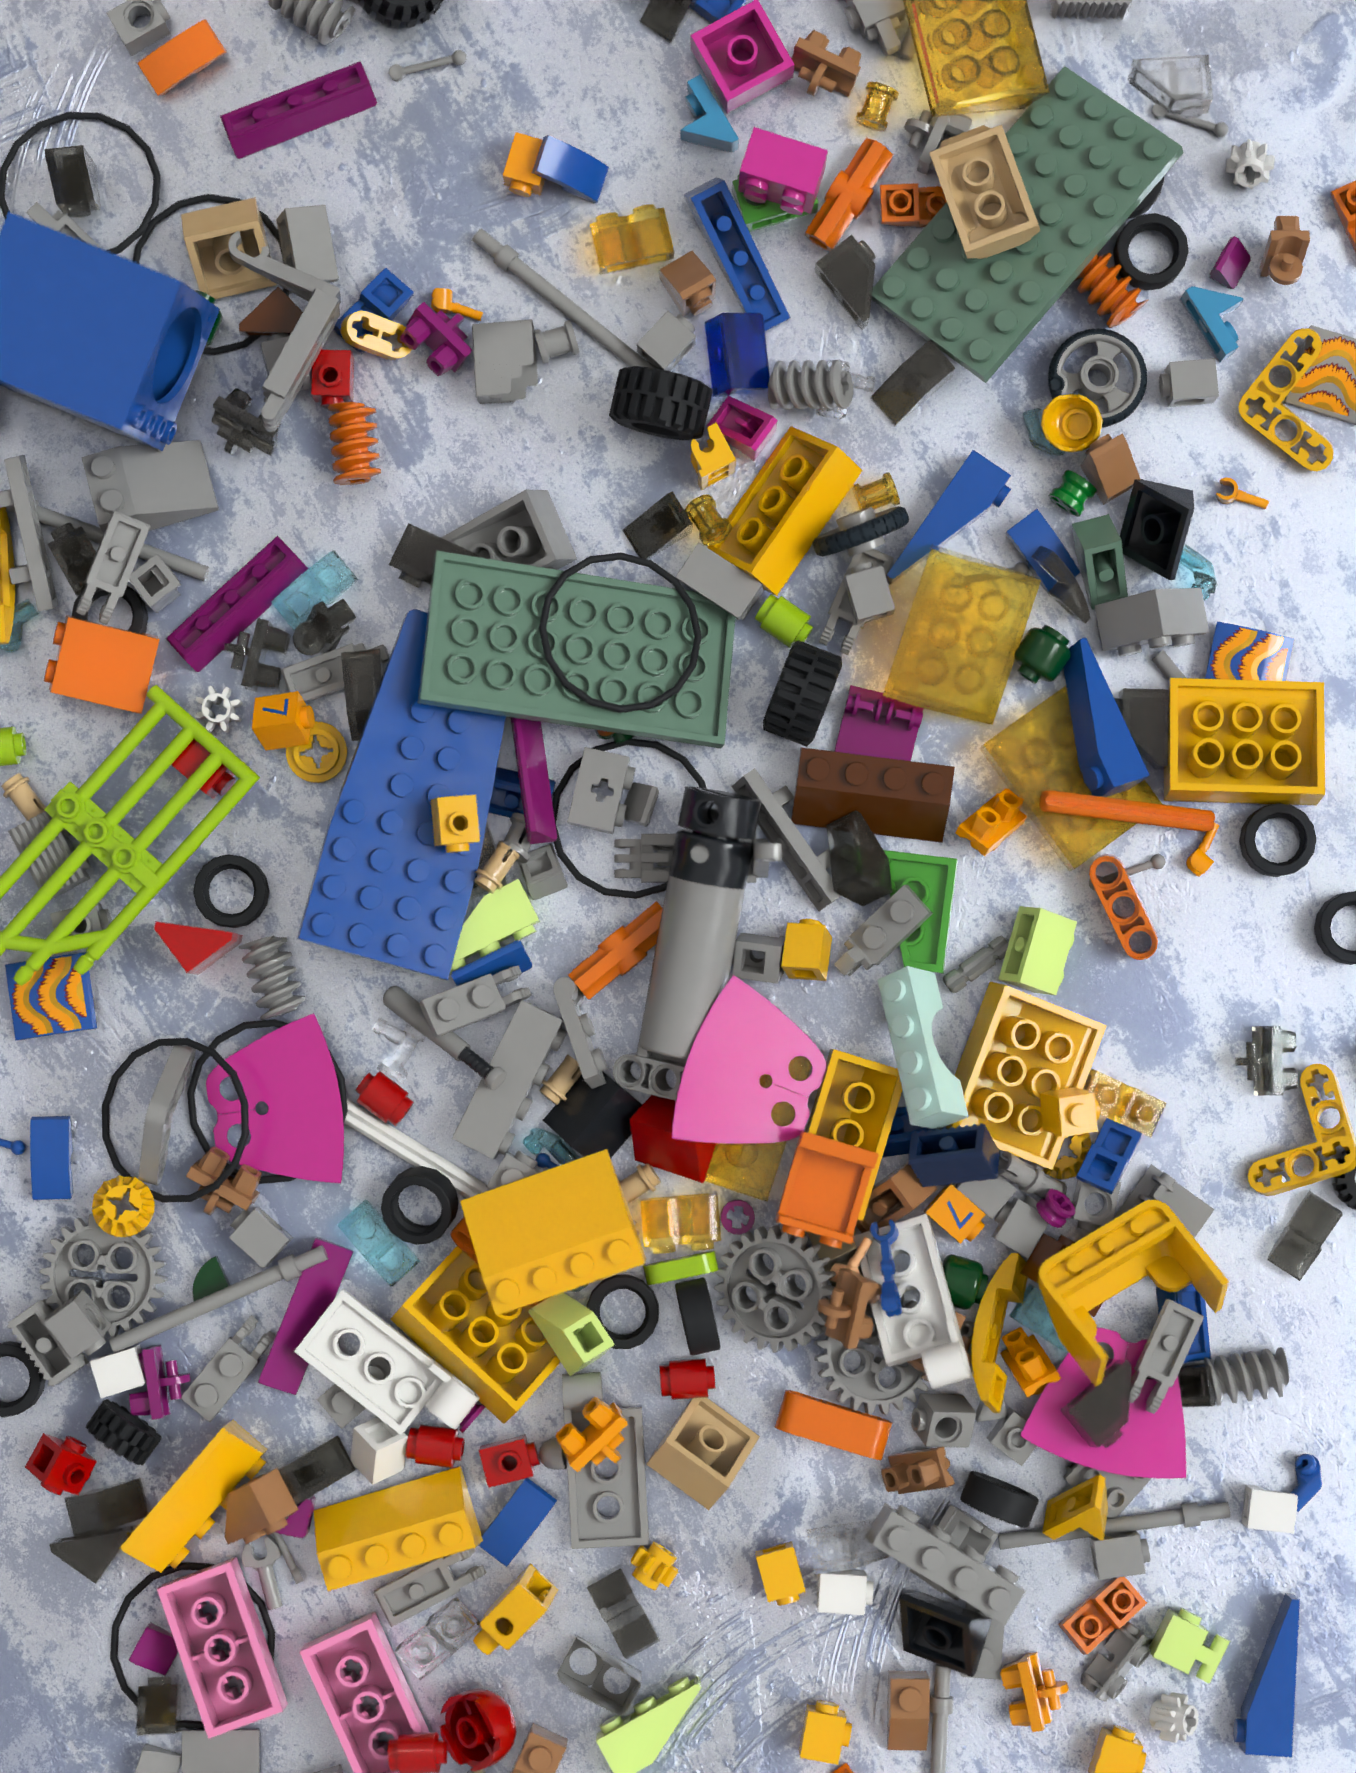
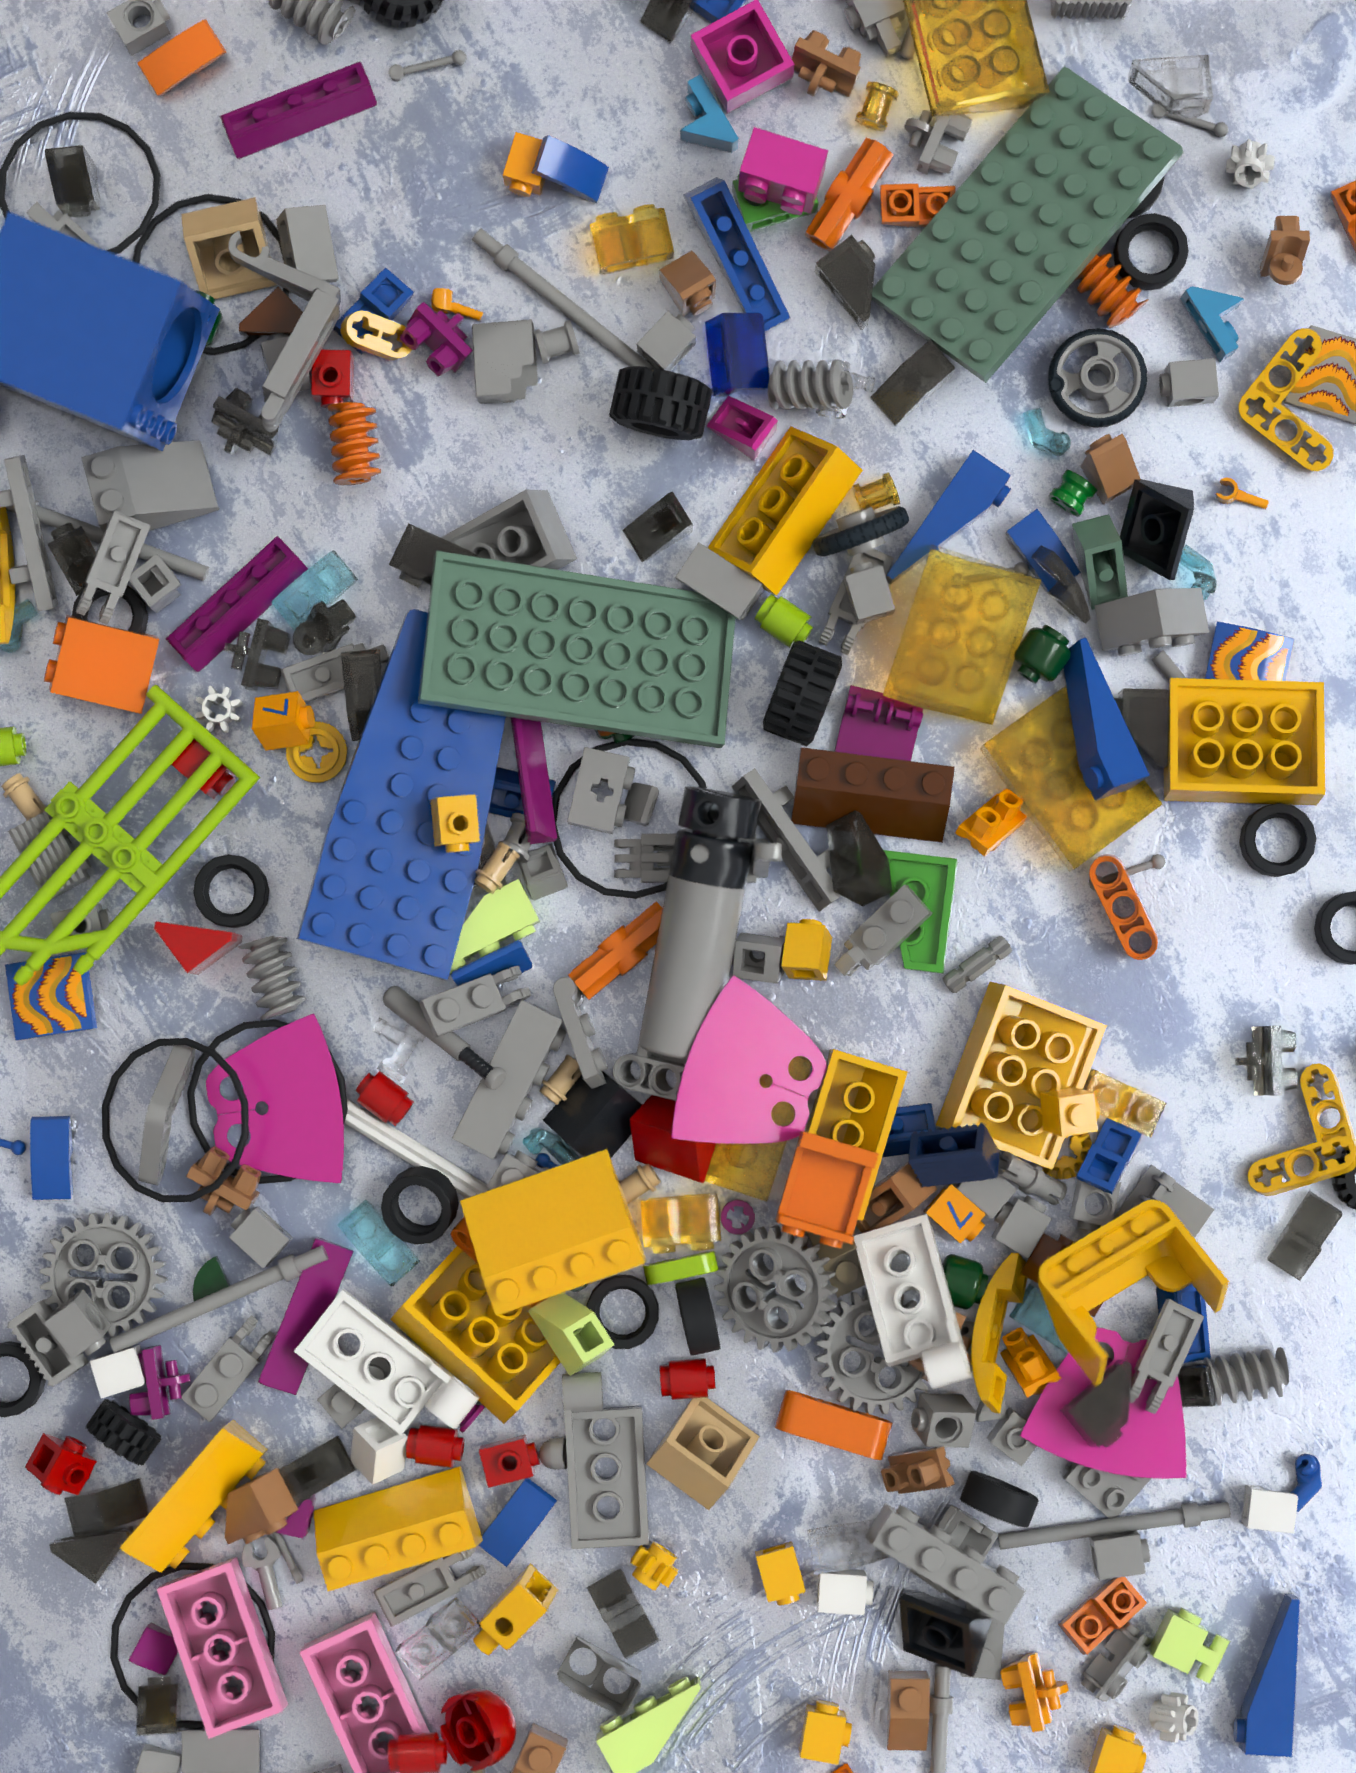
(131, 1221): yellow gear -> none
(572, 688): black piece -> none
(596, 1440): light orange hips -> none
(708, 520): clear yellow bush -> none
(713, 462): yellow hinge -> none
(847, 1307): medium nougat hips -> none
(854, 1262): light nougat hand -> none
(889, 1296): blue piece -> none
(929, 1089): light aqua arch -> none
(984, 192): tan slope -> none
(1038, 950): yellowish green brick -> none
(1055, 1208): magenta bush -> none
(1071, 422): yellow hair -> none
(1078, 1507): yellow slope -> none
(1126, 810): orange axle -> none
(1198, 861): light orange hand -> none
(1231, 264): magenta slope -> none

